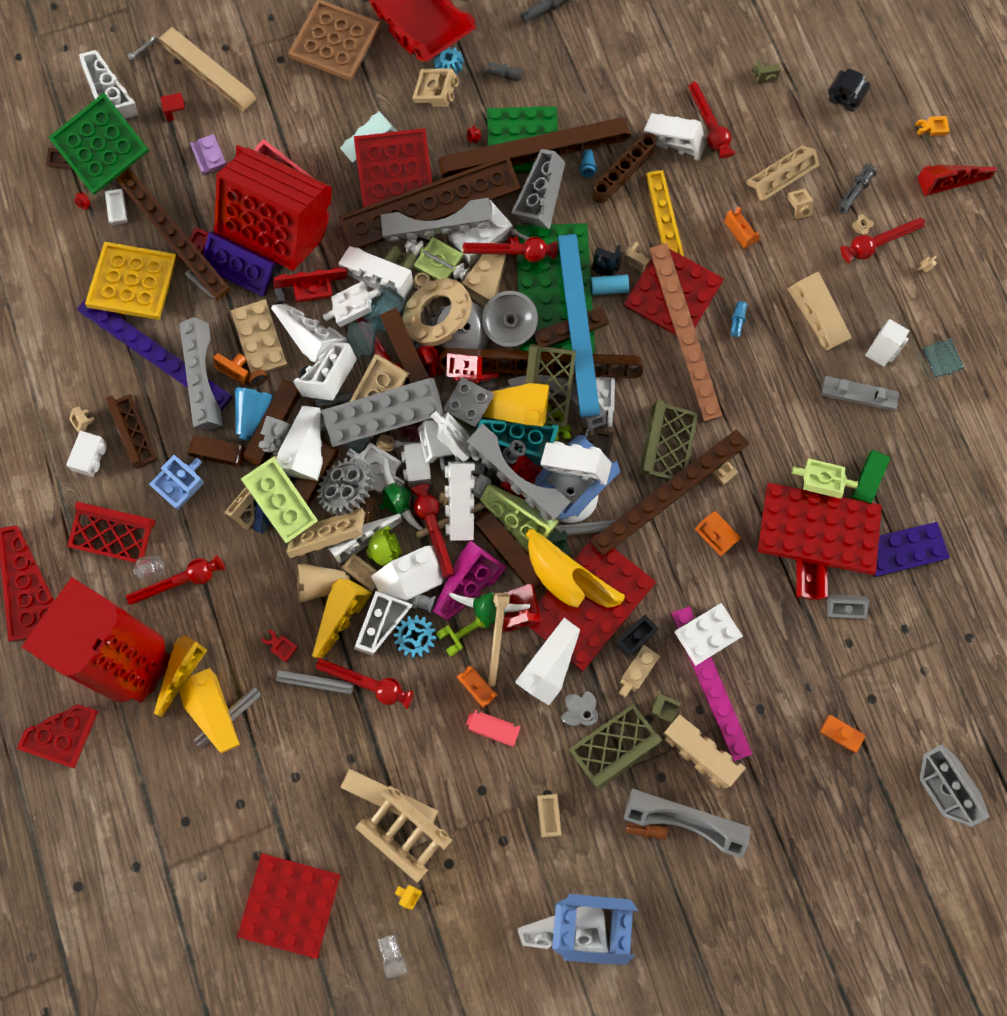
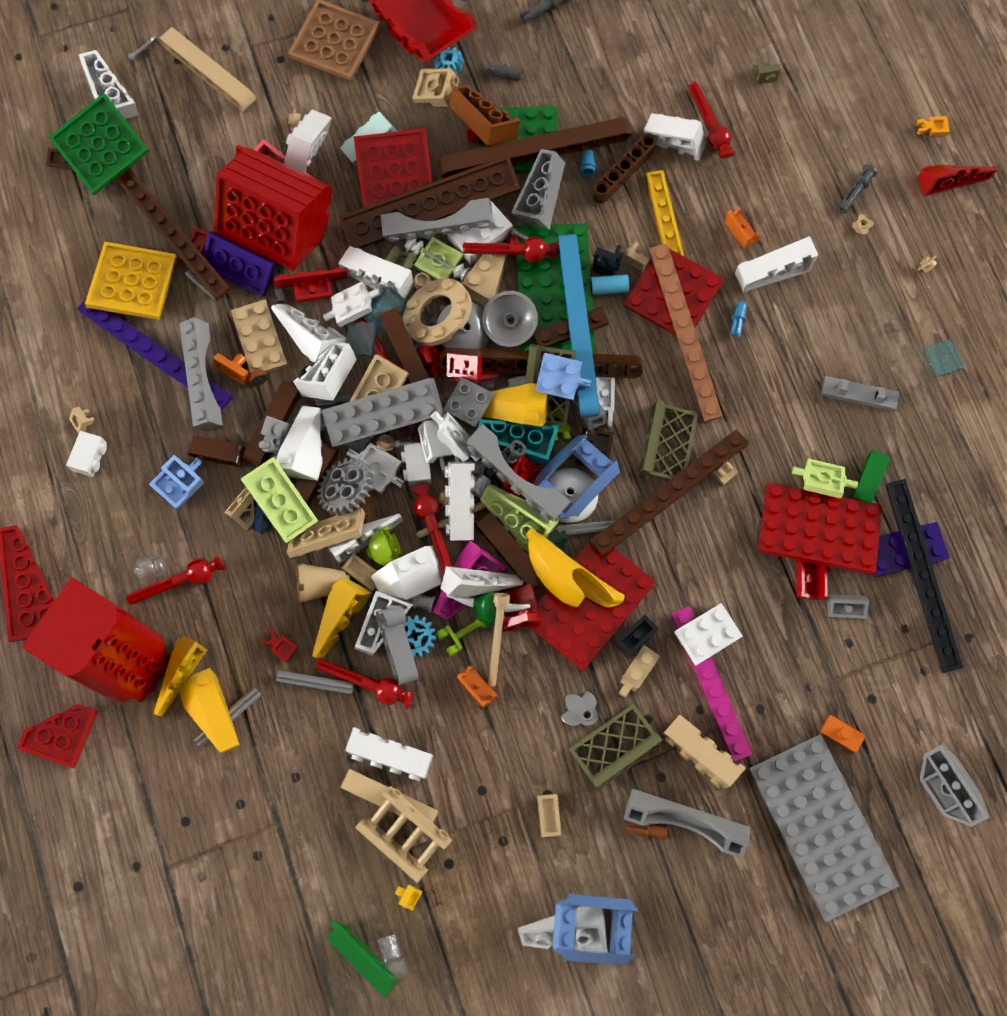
(82, 201): red plate -> none
(113, 516): red fence -> none
(116, 207): white tile -> none
(125, 434): reddish brown fence -> none
(171, 104): red panel -> none
(208, 154): lavender plate -> none
(249, 410): dark azure cone -> none
(289, 906): red plate -> none
(294, 119): none -> tan plate
(306, 140): none -> white wedge
(362, 958): none -> green fence
(389, 754): none -> white wedge
(397, 498): green helmet -> none
(397, 643): none -> light grey beam
(471, 582): none -> white wedge
(482, 116): none -> dark orange wedge
(493, 728): coral window -> none
(549, 666): white wedge -> none
(560, 376): none -> light blue plate
(576, 461): white wedge -> none
(665, 708): olive panel -> none
(717, 533): orange panel -> none
(777, 265): none -> white wedge
(785, 172): tan fence -> none
(802, 203): tan bracket -> none
(820, 310): tan wedge -> none
(823, 828): none -> light grey plate
(848, 89): black brick -> none
(864, 245): red piece -> none
(888, 343): white wedge -> none
(924, 576): none -> black plate

